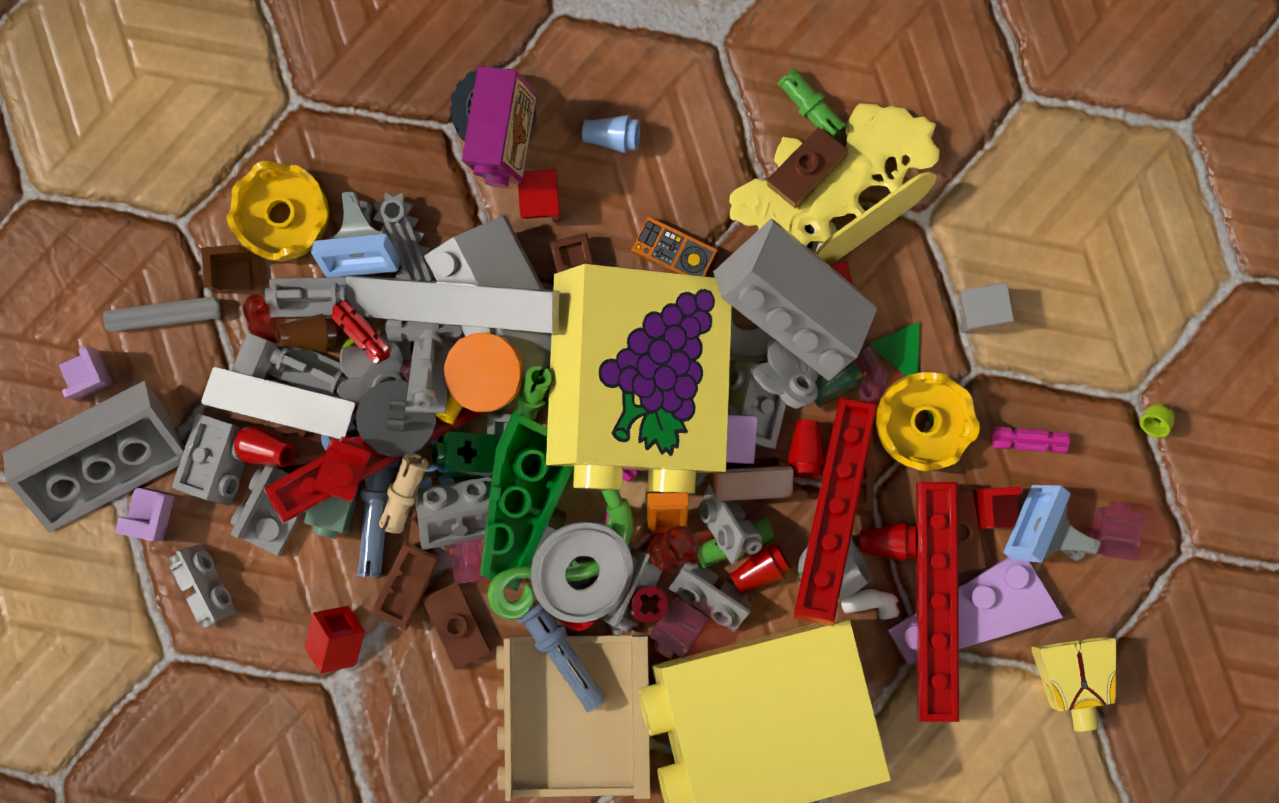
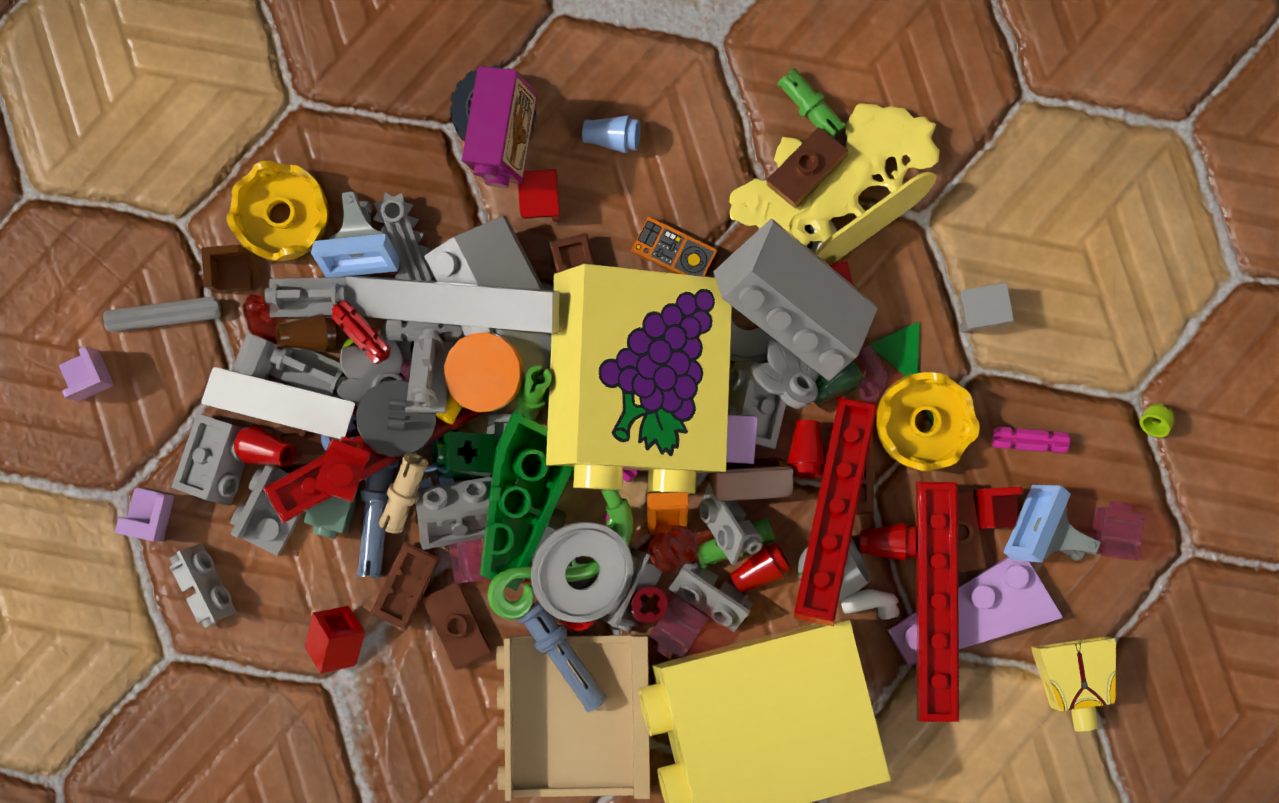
(94, 457): light grey slope -> none

